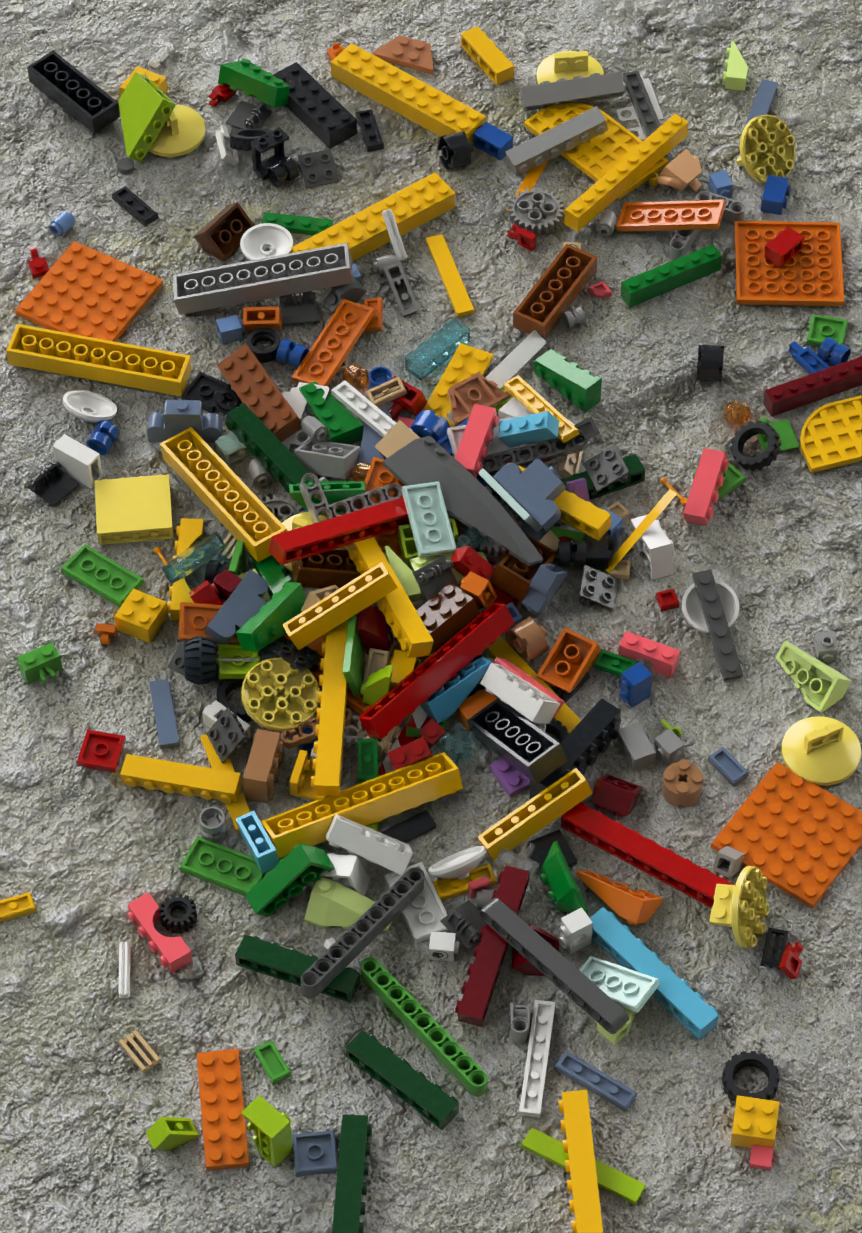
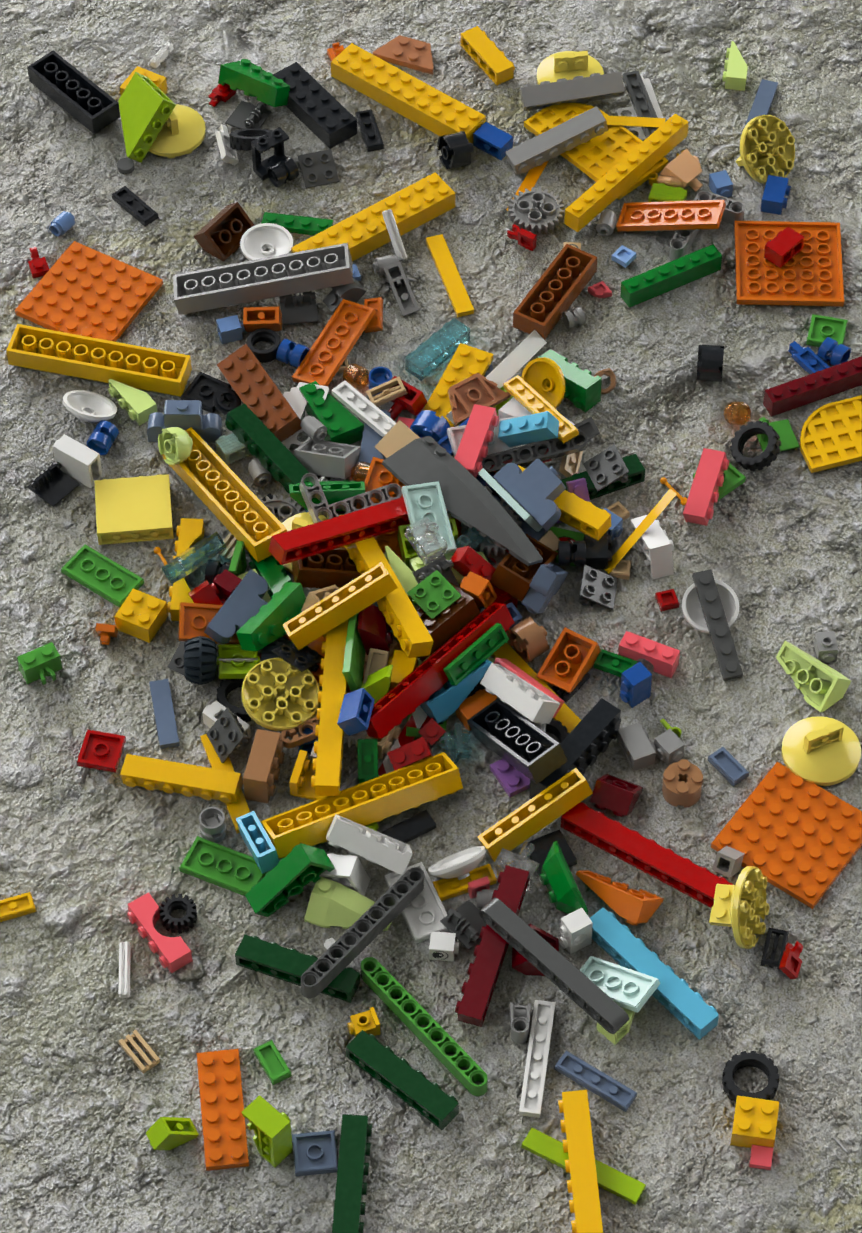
(134, 401): none -> yellowish green slope
(175, 445): none -> yellowish green cylinder
(356, 711): none -> blue brick
(364, 1021): none -> yellow brick
(425, 540): none -> clear brick
(434, 594): none -> bright green hinge
(476, 654): none -> green plate
(545, 379): none -> yellow dish
(608, 372): none -> medium nougat piece
(623, 256): none -> light blue plate
(631, 121): none -> yellow sticker
(662, 193): none -> lime brick

